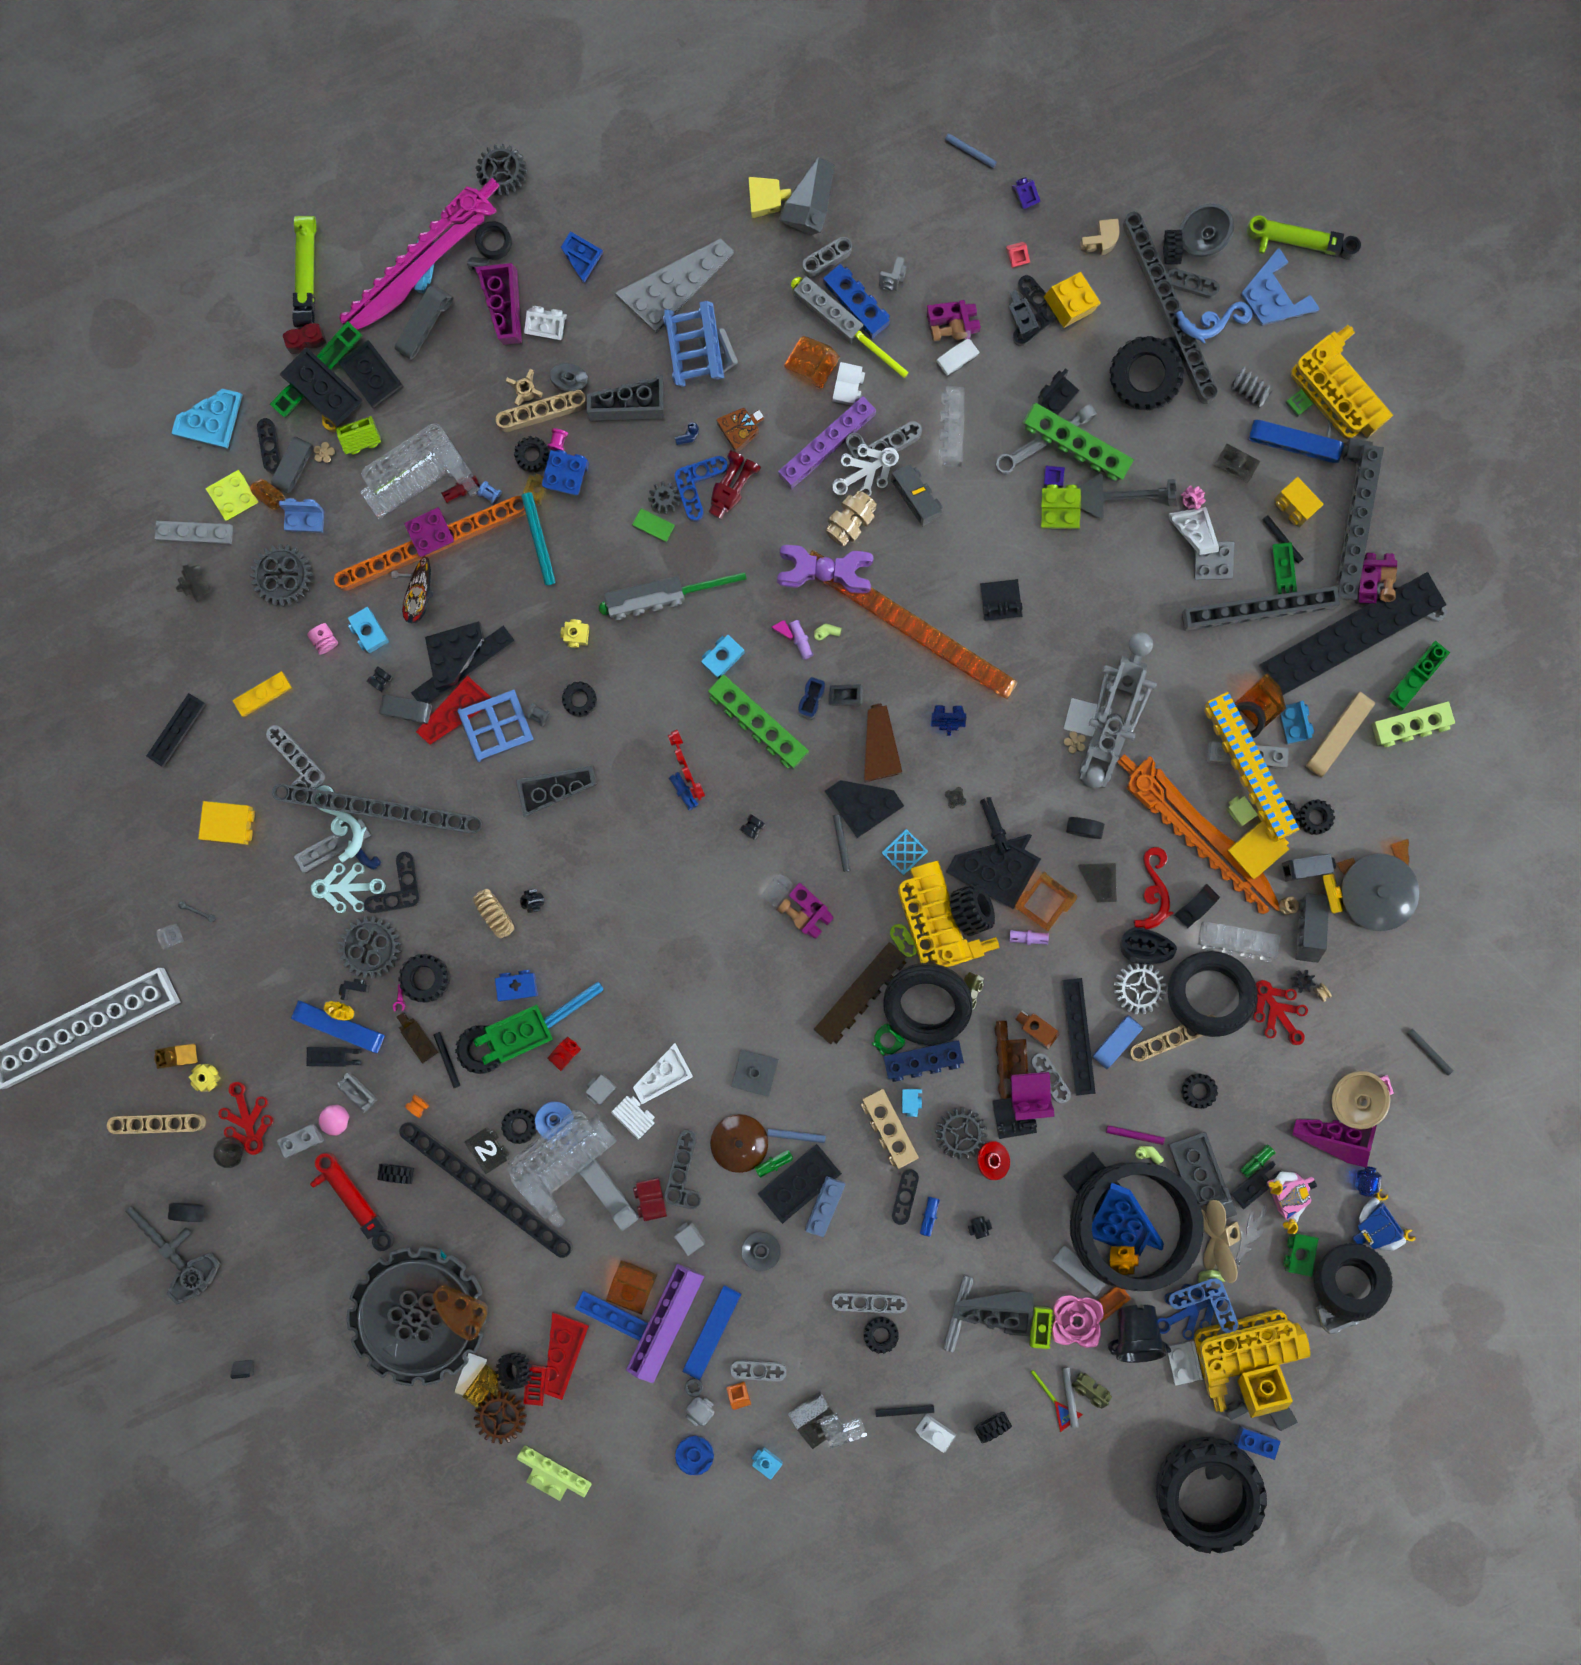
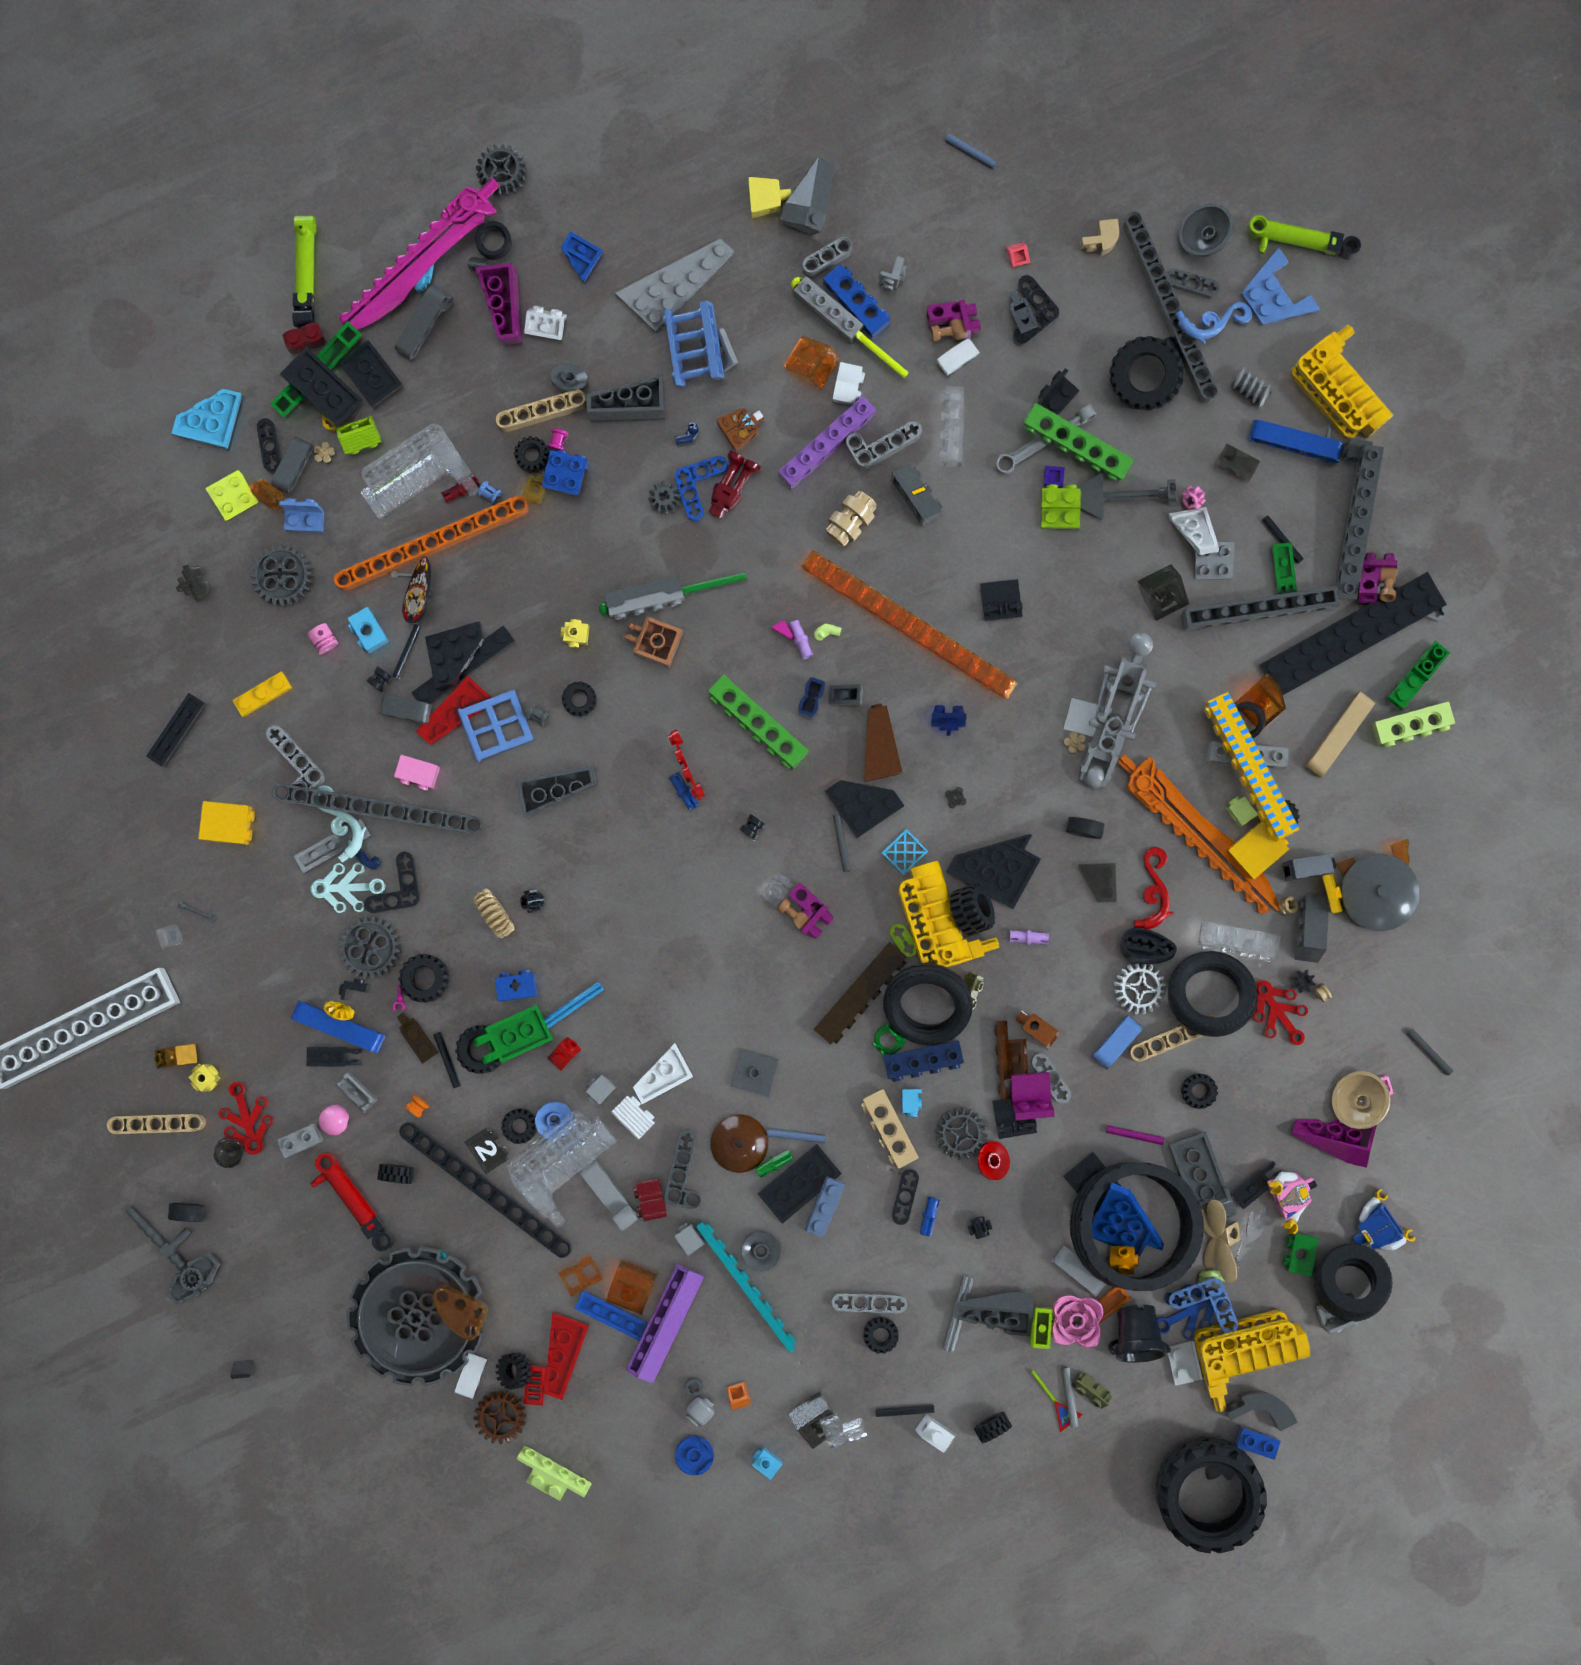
(193, 532): light grey plate -> none
(406, 651): none -> black bar
(417, 772): none -> bright pink brick
(429, 532): magenta bracket -> none
(484, 1383): clear yellow slope -> none
(523, 384): tan brick -> none
(538, 538): teal axle -> none
(583, 1281): none -> clear orange piece
(651, 631): none -> nougat hinge
(653, 525): bright green tile -> none
(711, 1332): blue beam -> none
(720, 667): medium azure brick -> none
(752, 1292): none -> teal plate
(753, 1377): light grey beam -> none
(825, 569): medium lavender piece -> none
(867, 469): white plant -> none
(998, 832): black pin -> none
(1026, 192): dark purple bracket -> none
(1069, 900): clear orange piece -> none
(1072, 299): yellow brick -> none
(1078, 1036): black plate -> none
(1149, 1152): yellowish green arm -> none
(1163, 592): none -> clear smoke slope
(1173, 247): black tyre -> none
(1197, 906): black brick -> none
(1258, 1161): green axle -> none
(1265, 1391): yellow brick -> none
(1296, 723): dark azure bracket -> none
(1298, 502): yellow brick -> none
(1299, 402): bright green tile -> none
(1326, 811): black tyre -> none
(1368, 1181): clear blue head -> none

